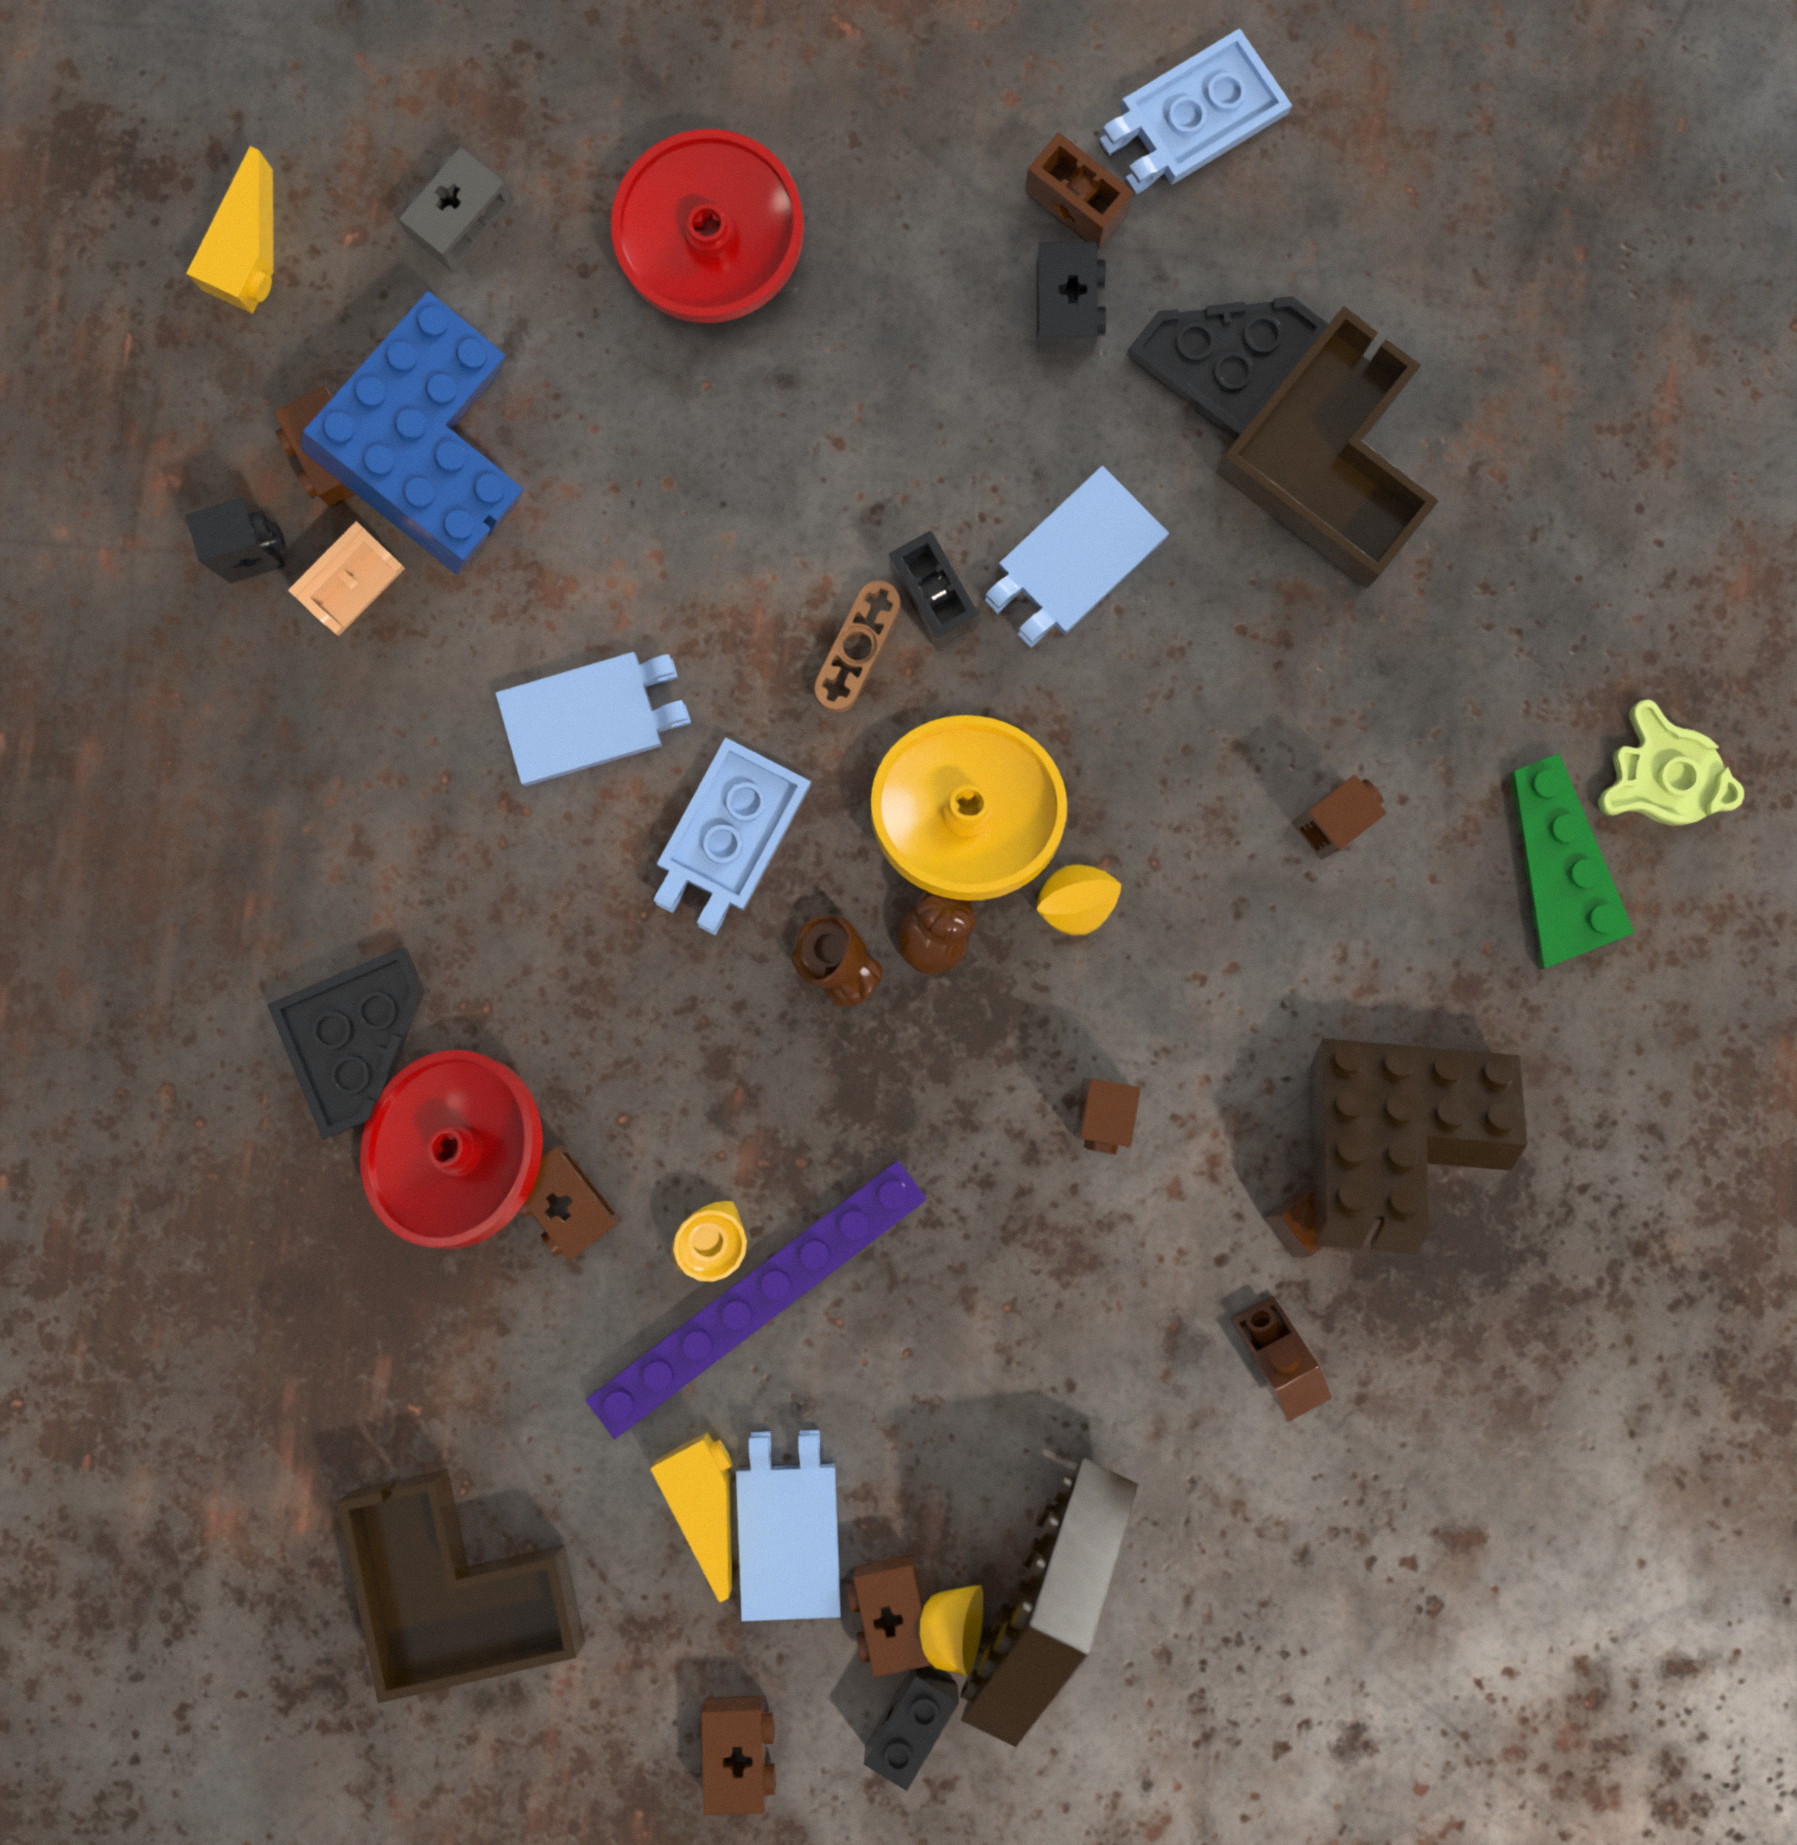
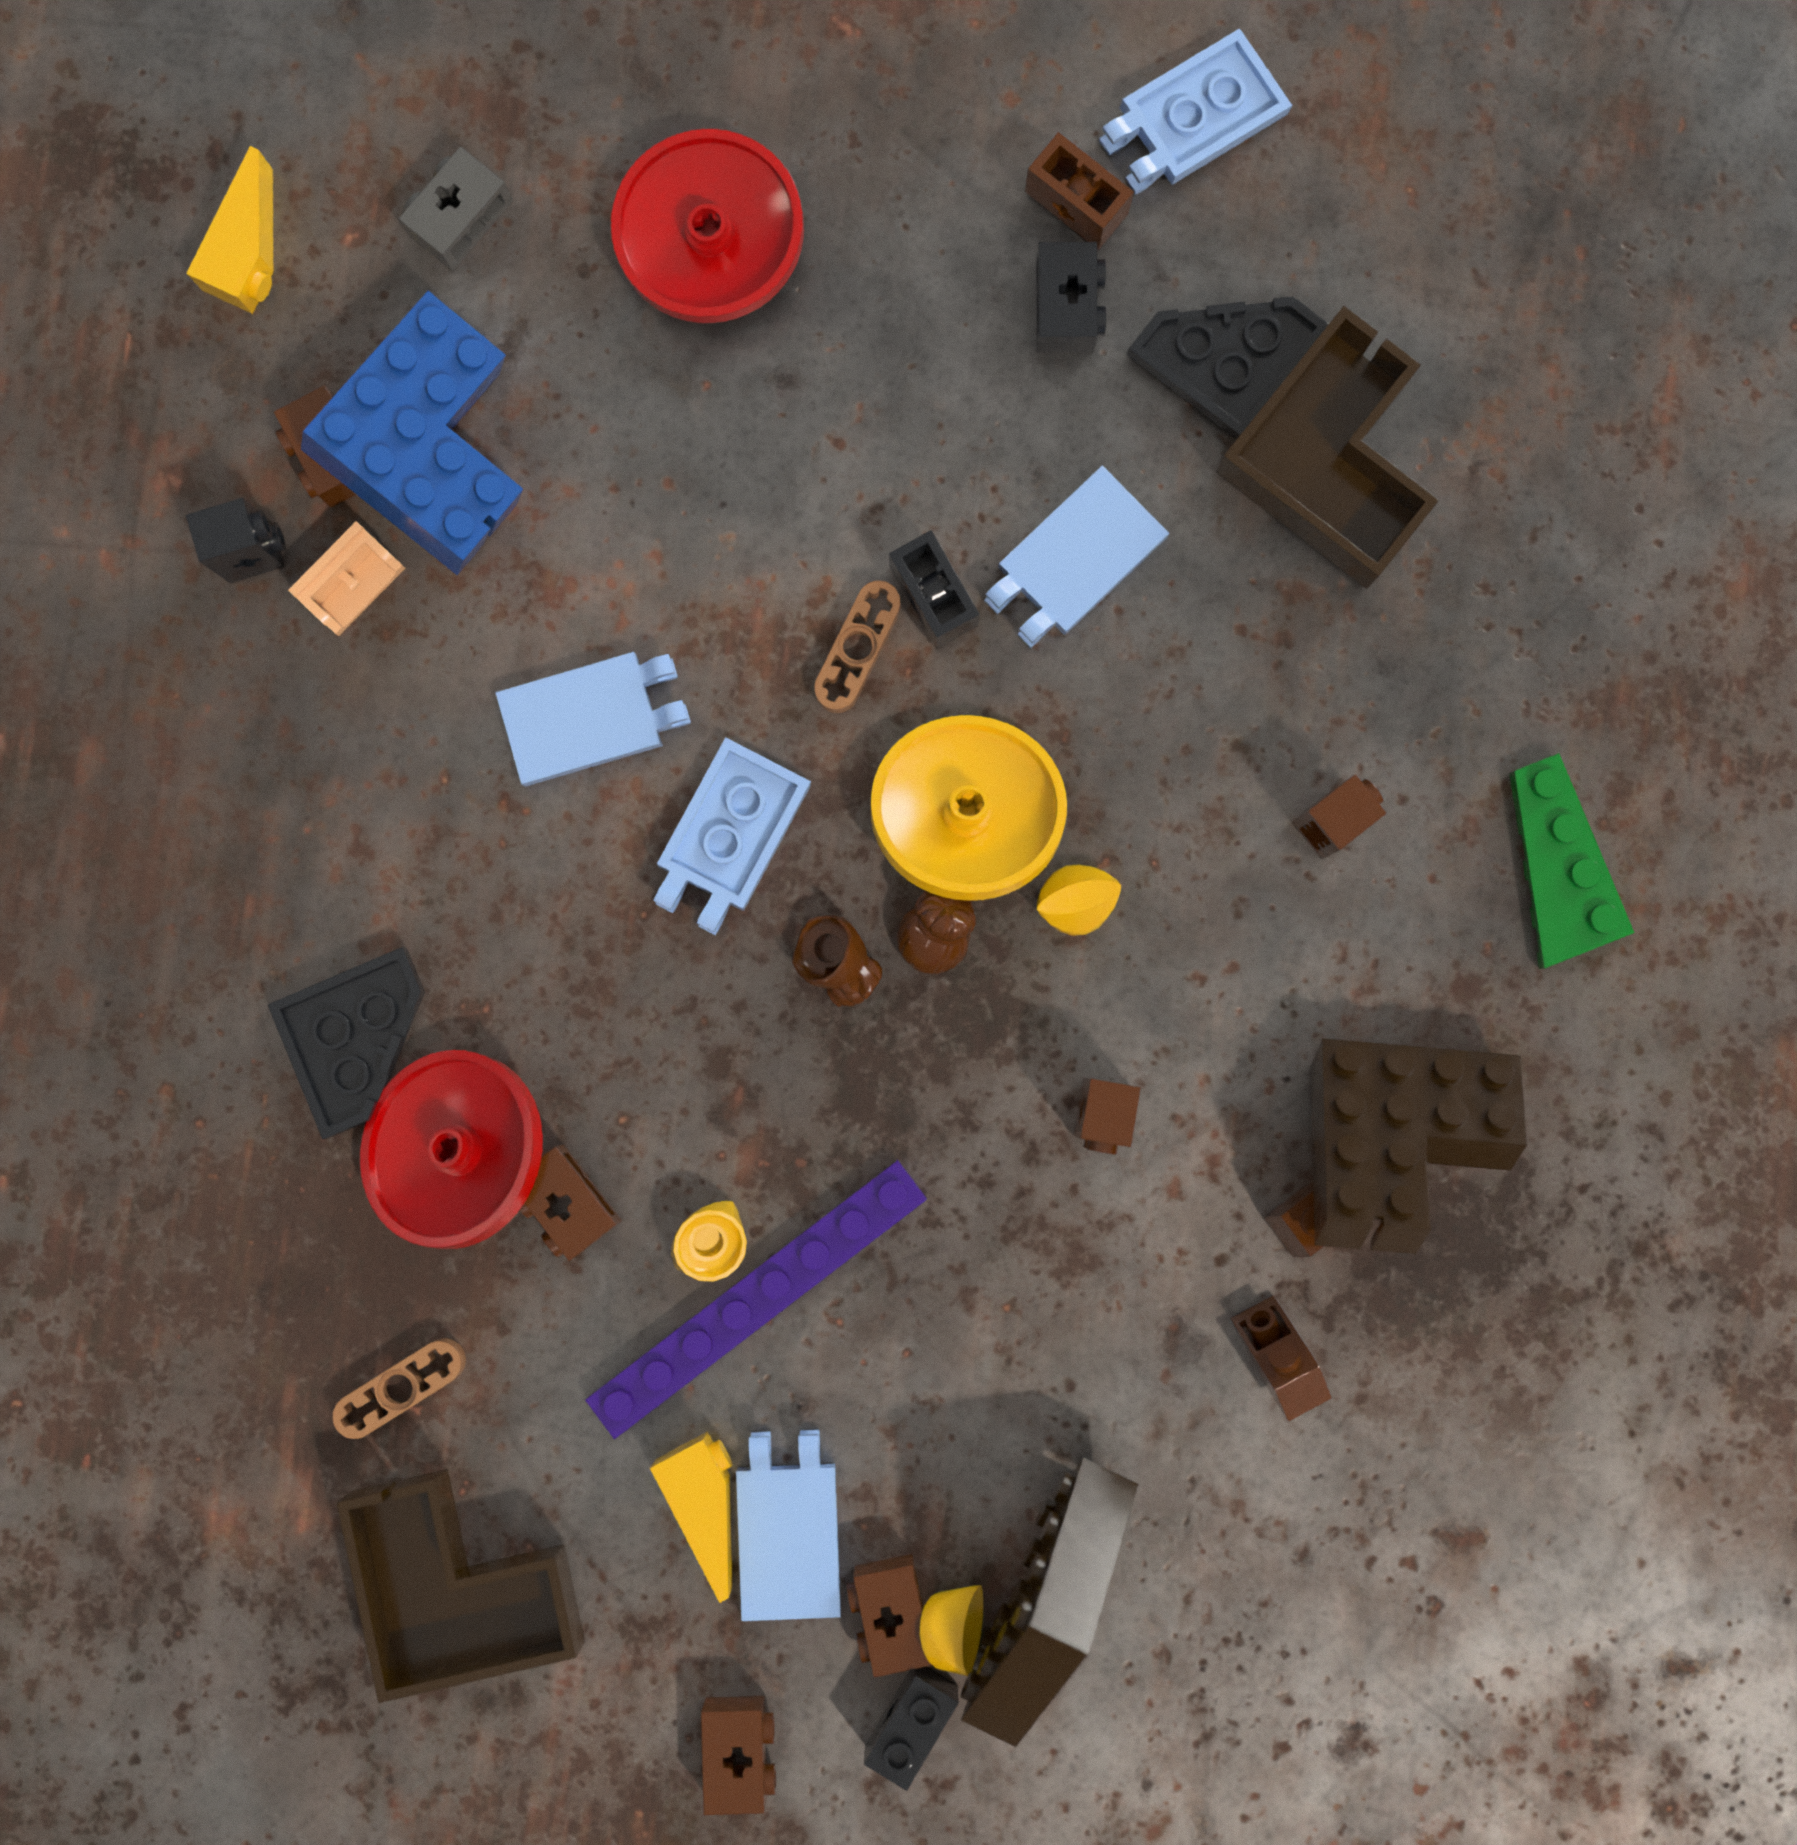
(362, 1395): none -> medium nougat beam
(1671, 773): yellowish green tile -> none

